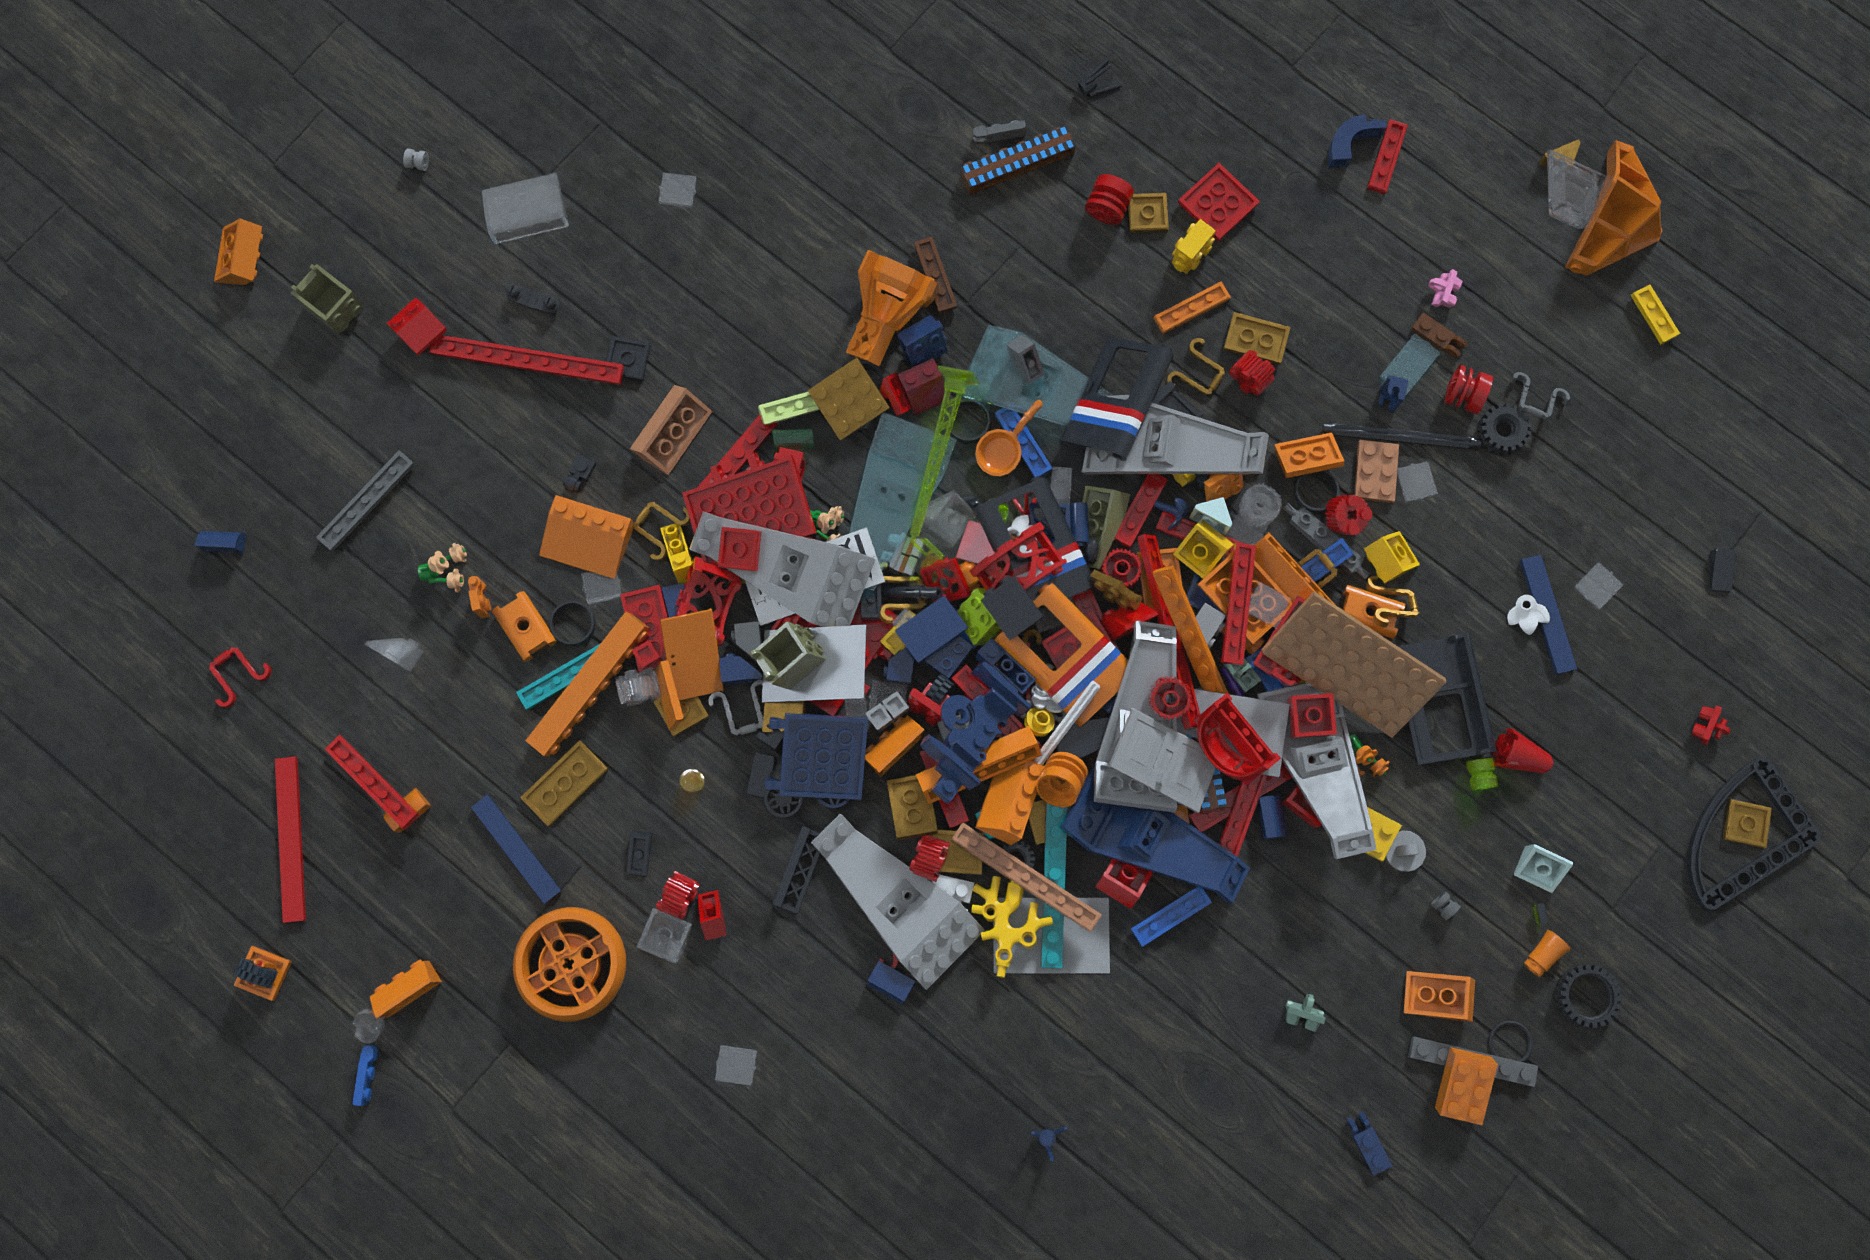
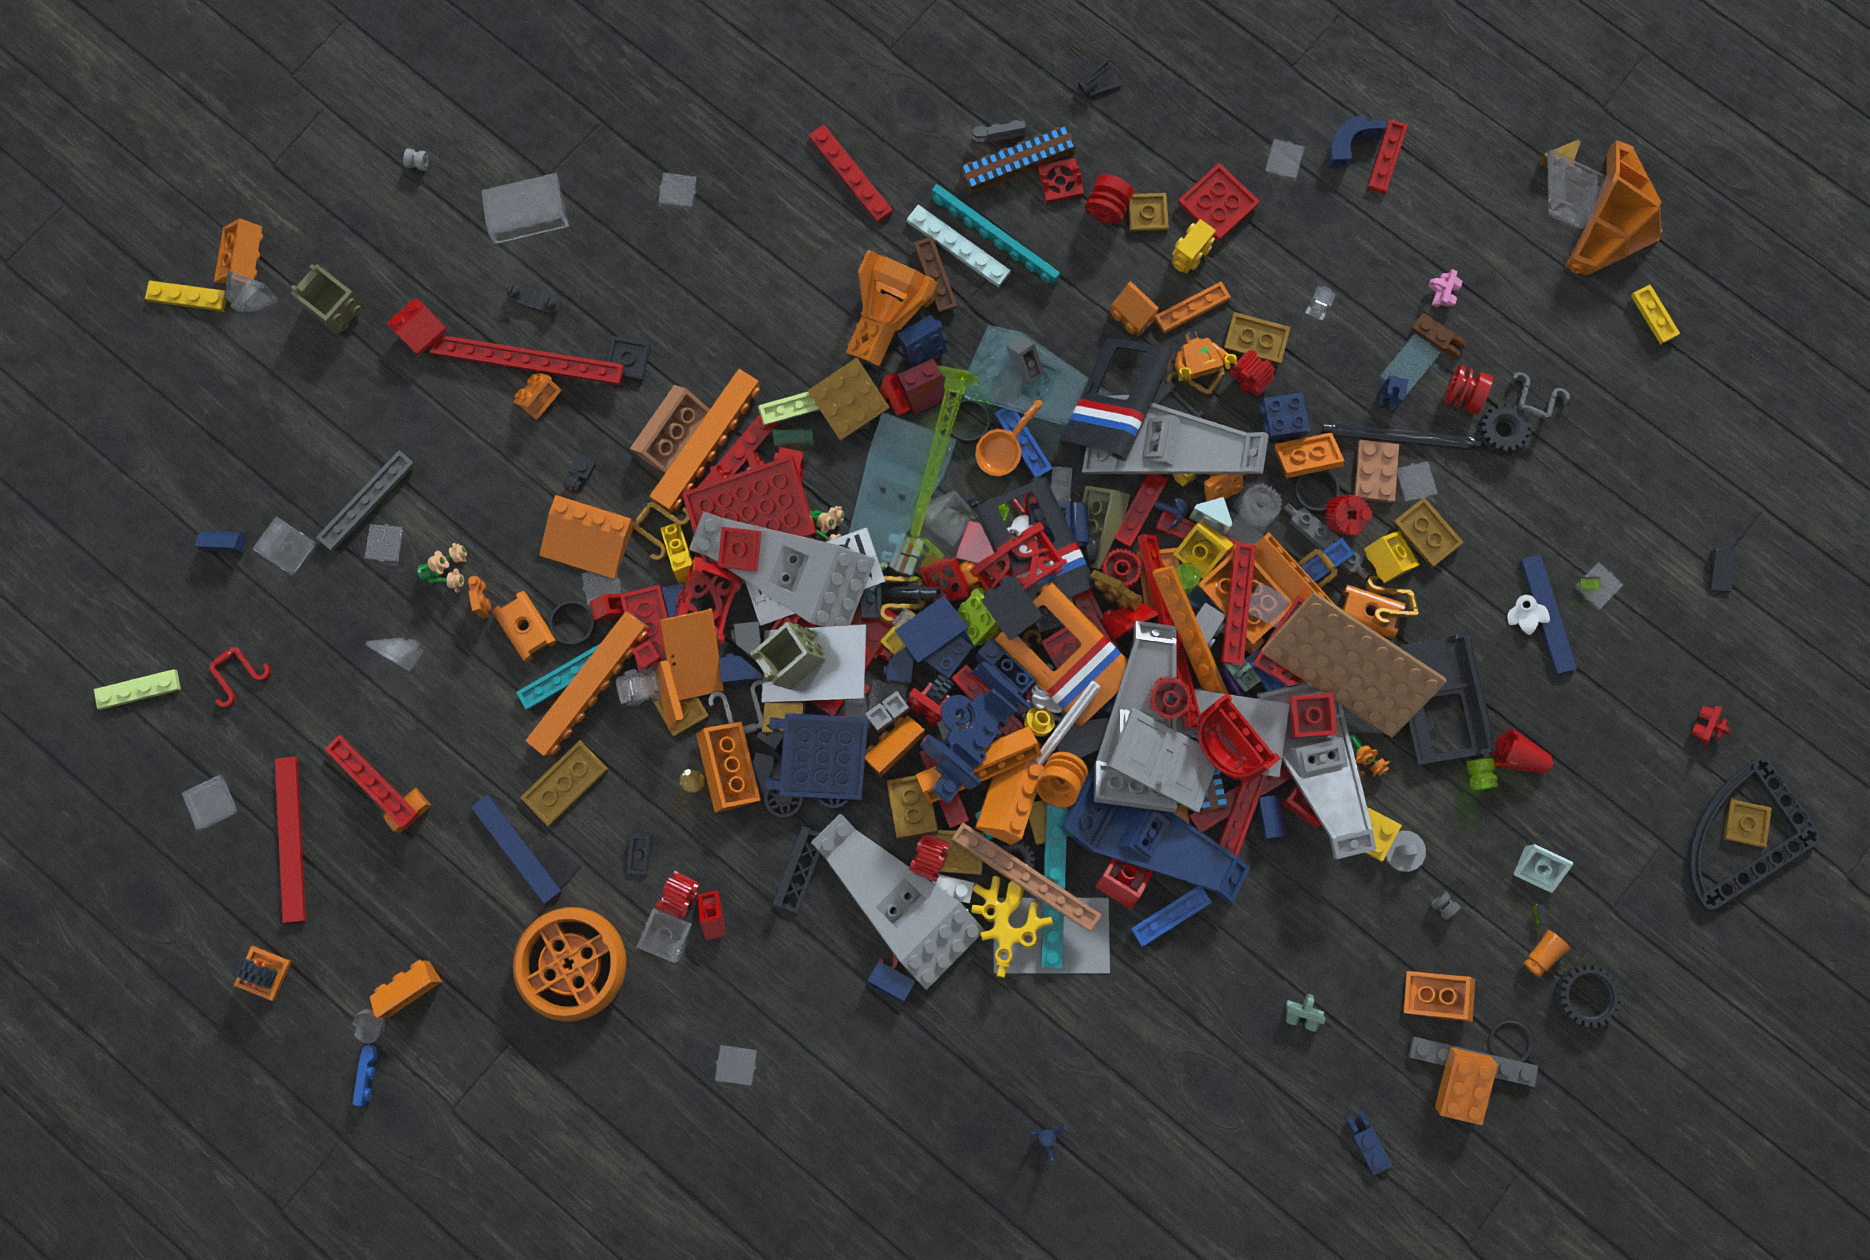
(137, 689): none -> yellowish green plate
(186, 296): none -> yellow plate
(209, 802): none -> clear tile
(247, 293): none -> clear slope
(284, 546): none -> clear slope
(384, 542): none -> clear piece
(537, 394): none -> orange bracket
(607, 607): none -> red slope
(705, 441): none -> orange brick
(728, 766): none -> orange slope
(850, 174): none -> red plate
(958, 246): none -> light aqua plate
(1000, 239): none -> teal plate
(1051, 196): none -> red piece
(1134, 309): none -> orange slope
(1189, 576): none -> clear neon green wheel
(1201, 358): none -> orange torso
(1284, 158): none -> clear piece
(1284, 416): none -> dark blue brick
(1320, 302): none -> clear slope
(1428, 532): none -> pearl gold plate
(1589, 583): none -> clear neon green piece

